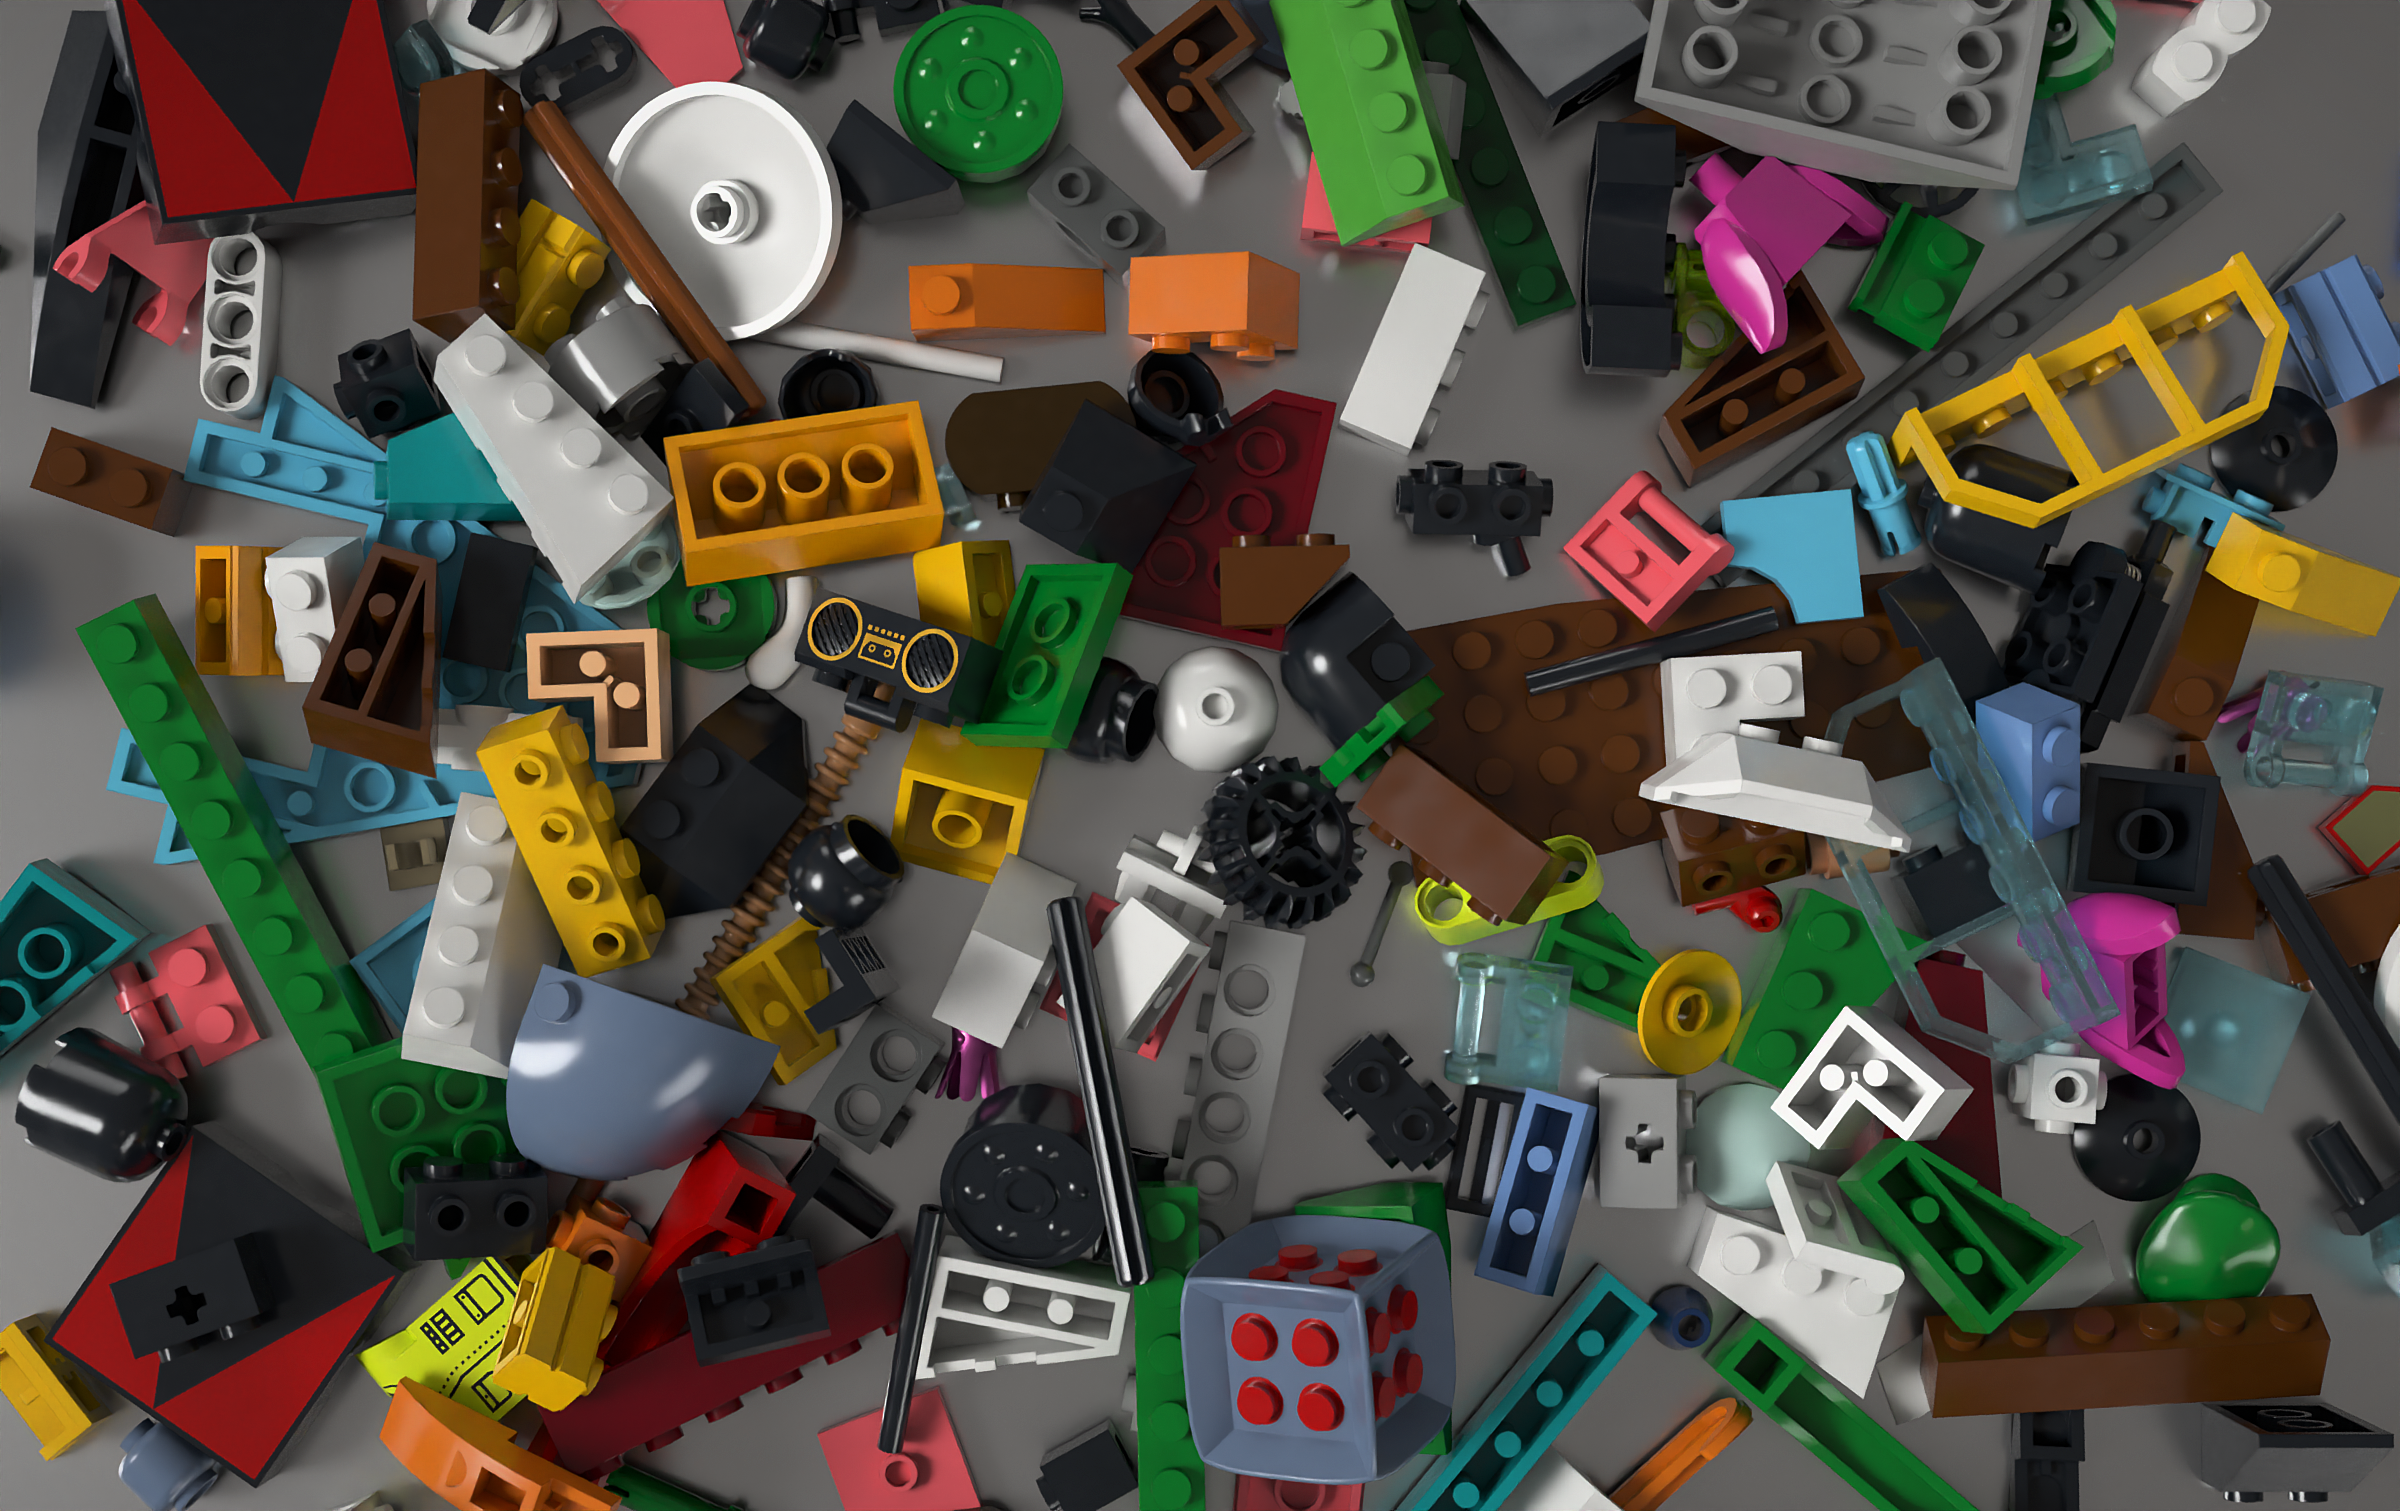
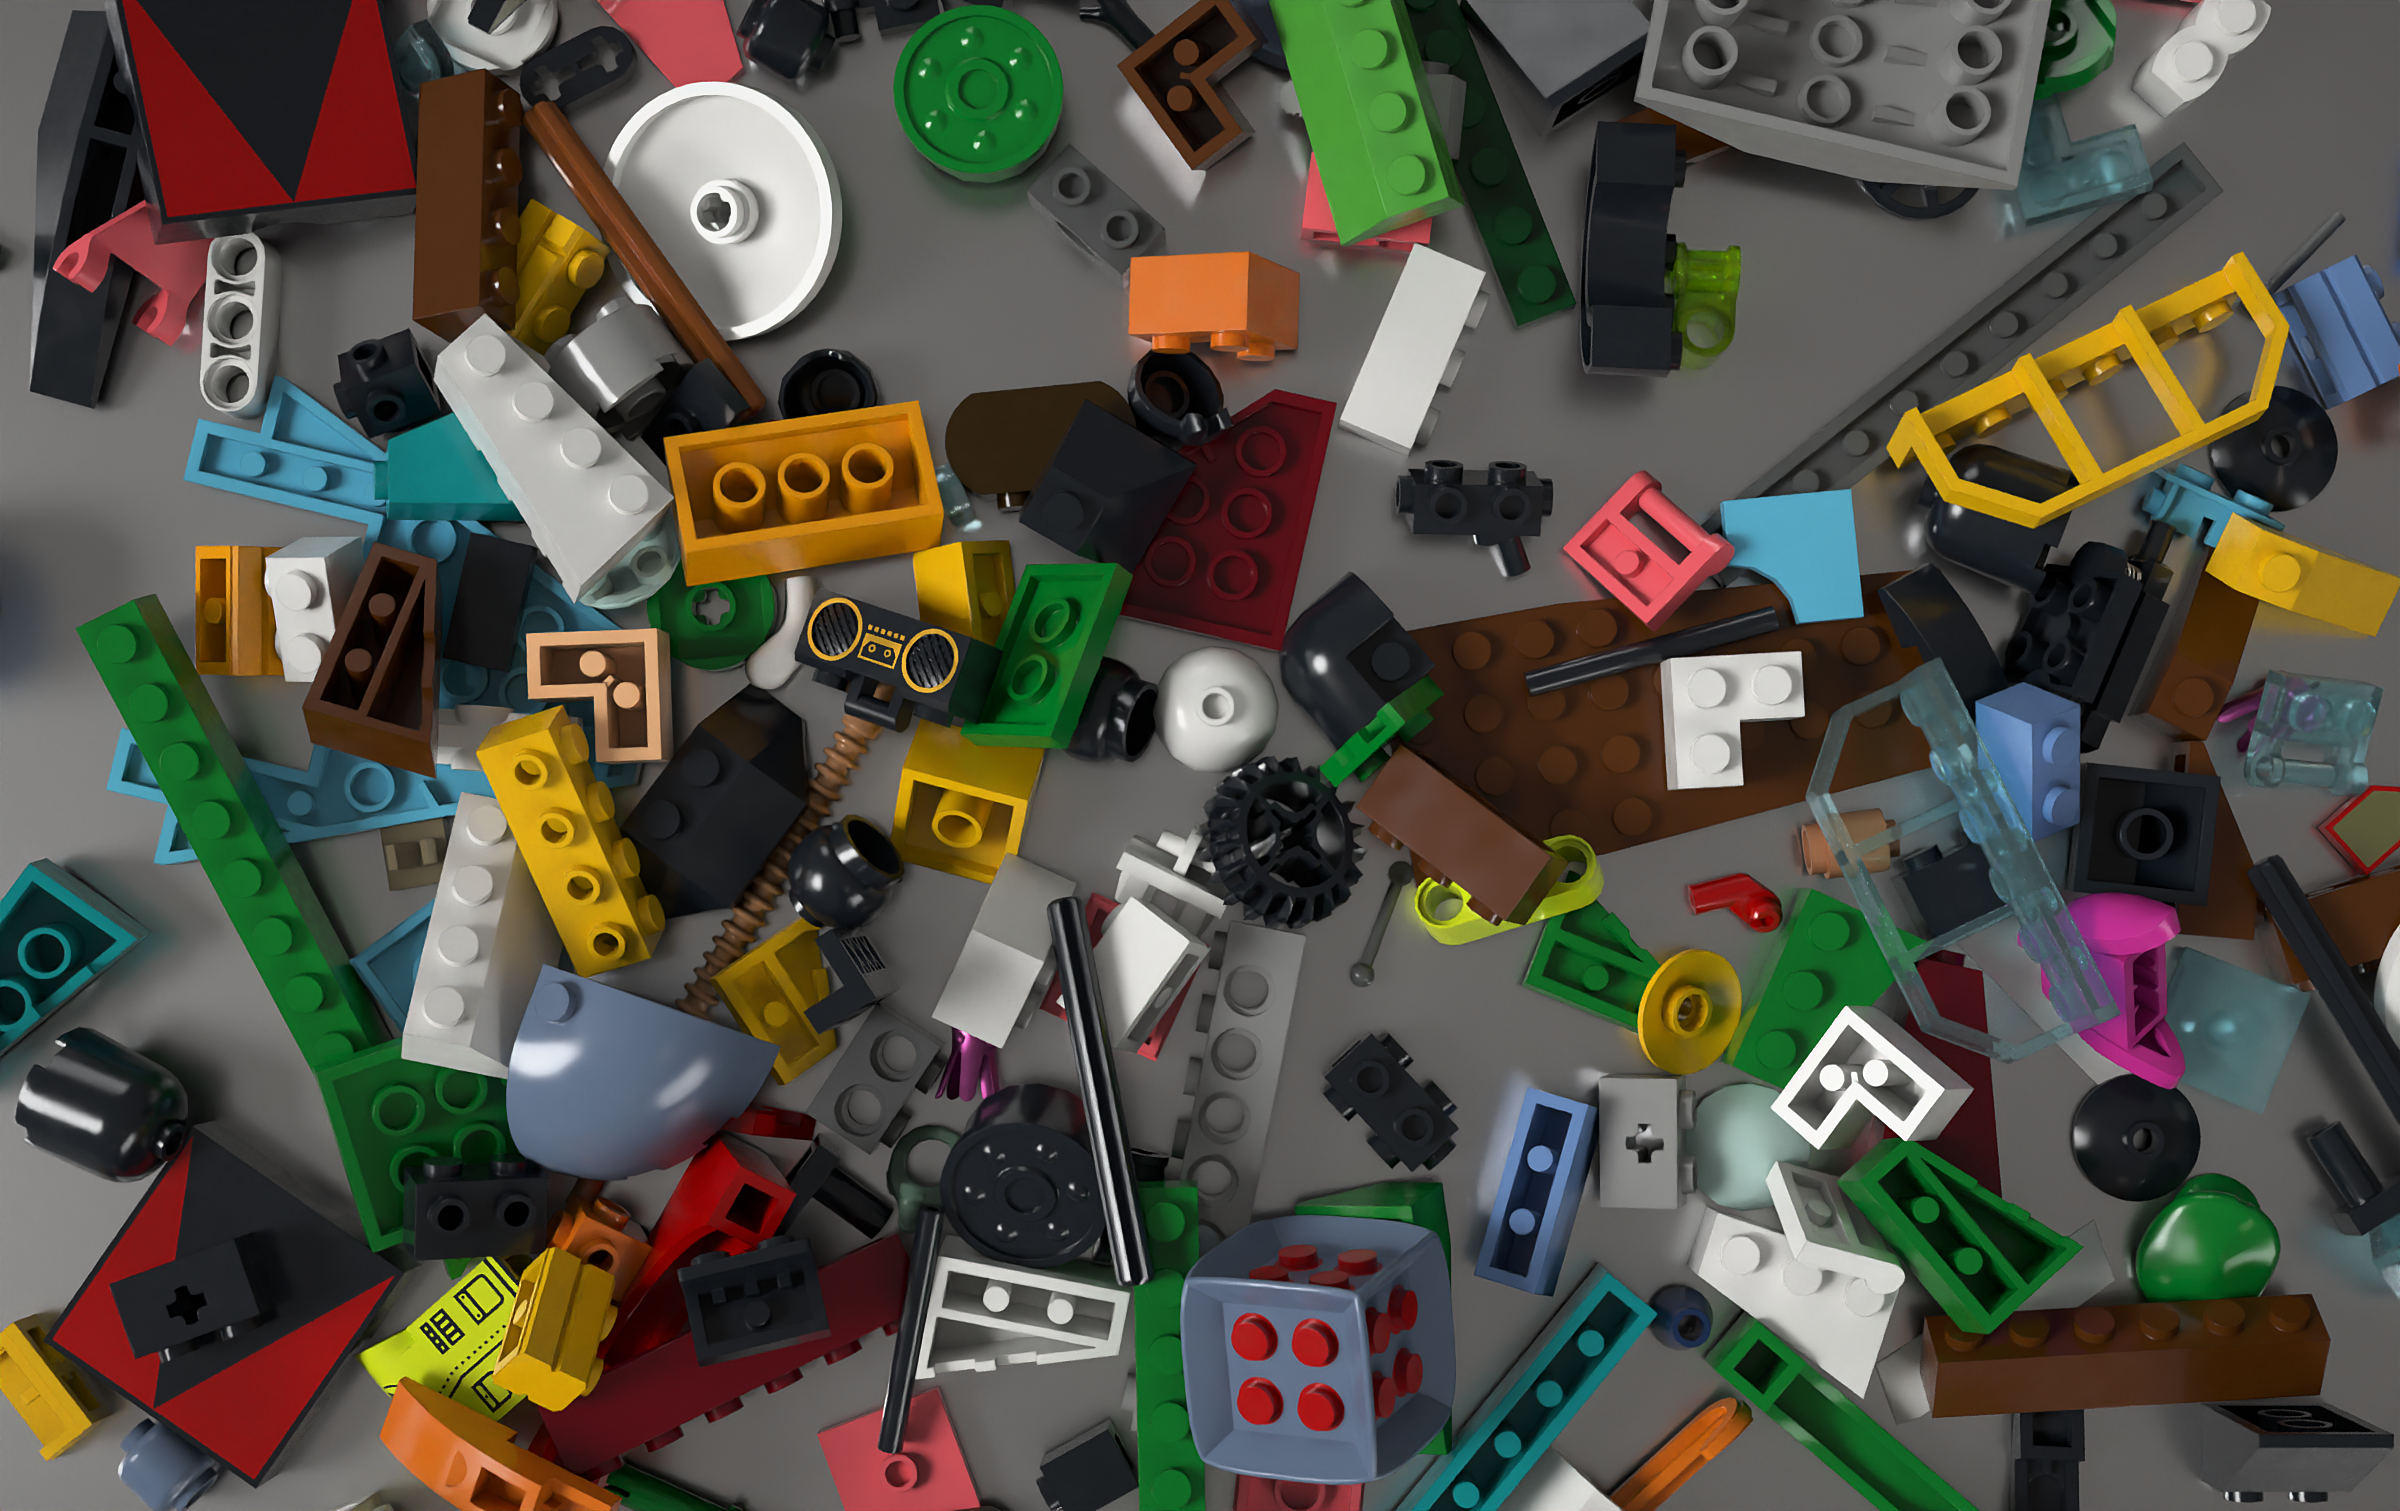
(112, 482): reddish brown brick -> none
(205, 995): coral plate -> none
(885, 174): black slope -> none
(888, 350): white bar -> none
(907, 1193): none -> sand green piece
(1004, 301): orange slope -> none
(1273, 584): reddish brown slope -> none
(1494, 1097): black tile -> none
(1530, 1022): clear light blue plate -> none
(1725, 854): reddish brown brick -> none
(1759, 398): reddish brown wedge -> none
(1768, 231): dark pink torso -> none
(1781, 787): white wedge -> none
(1883, 493): medium azure axle -> none
(1916, 277): green plate -> none
(2034, 1083): white brick -> none

